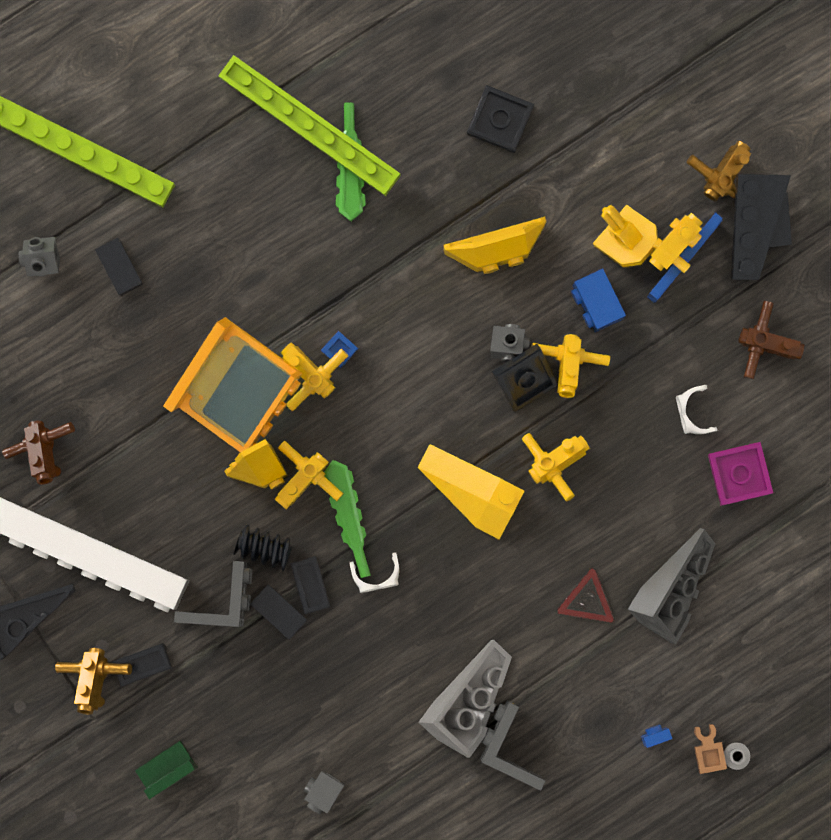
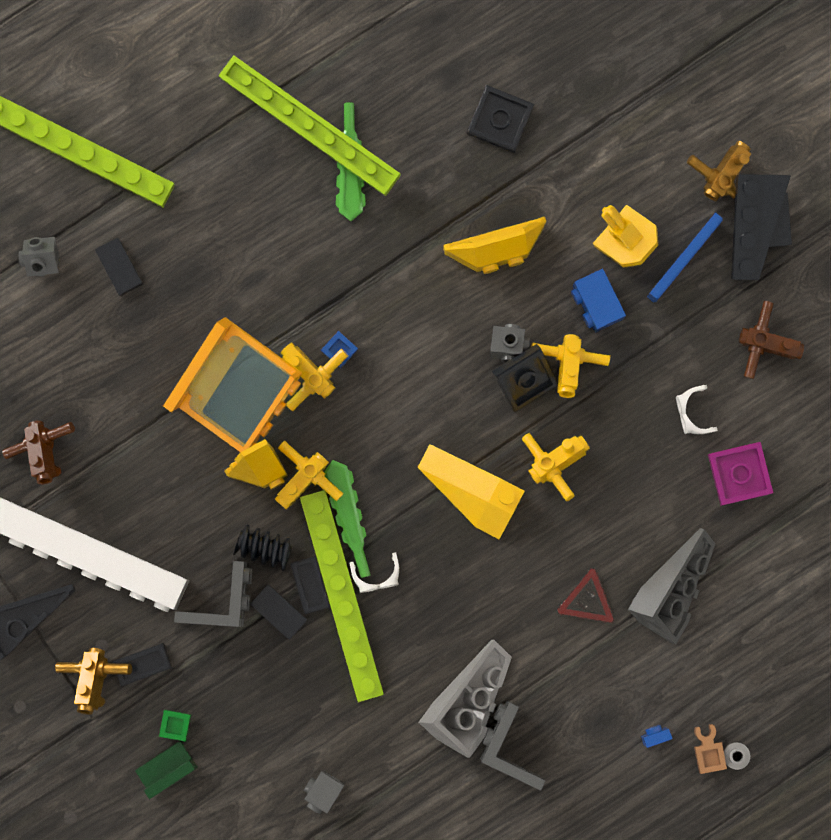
(175, 725): none -> green plate
(341, 596): none -> lime plate
(684, 234): yellow piece -> none

